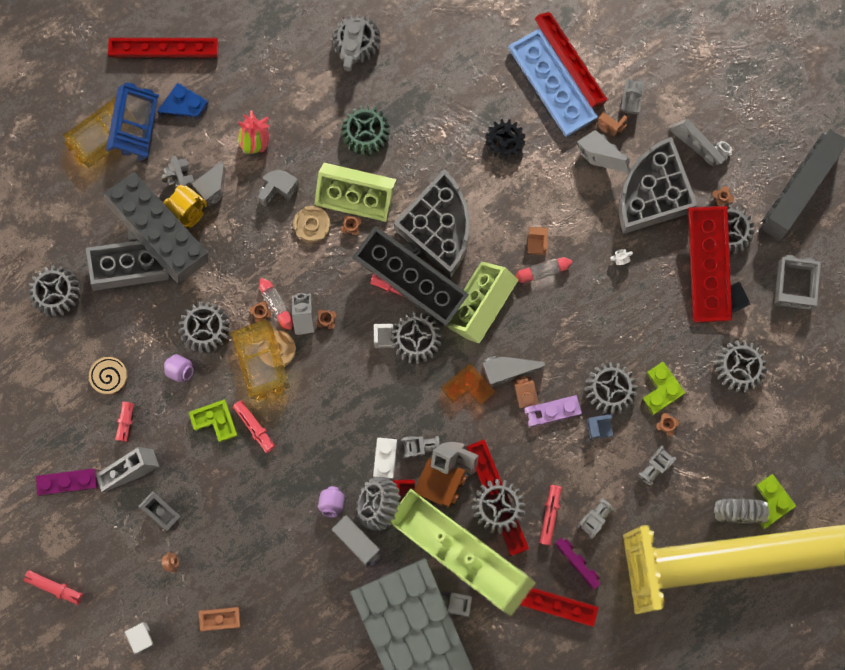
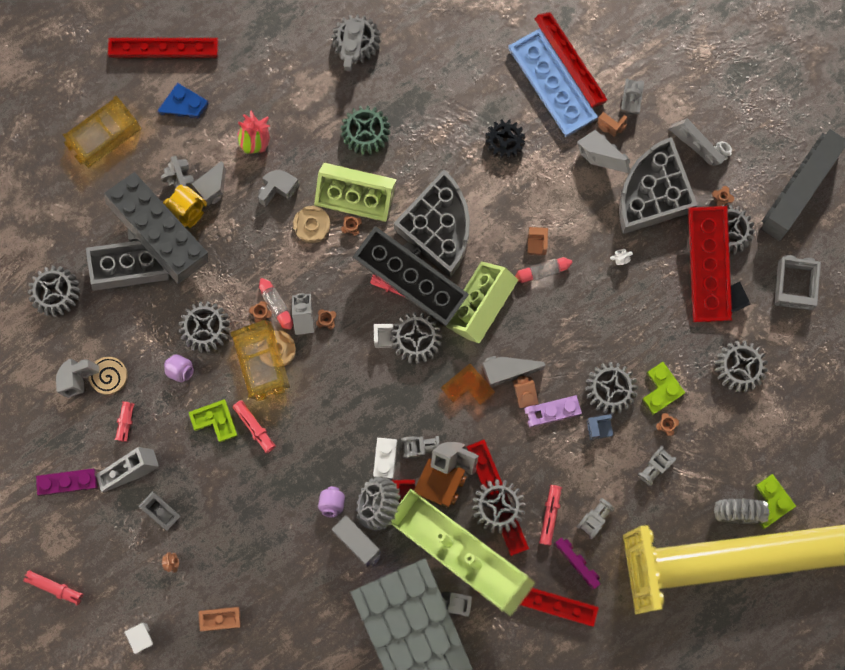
(71, 374): none -> light grey brick
(132, 120): blue door -> none

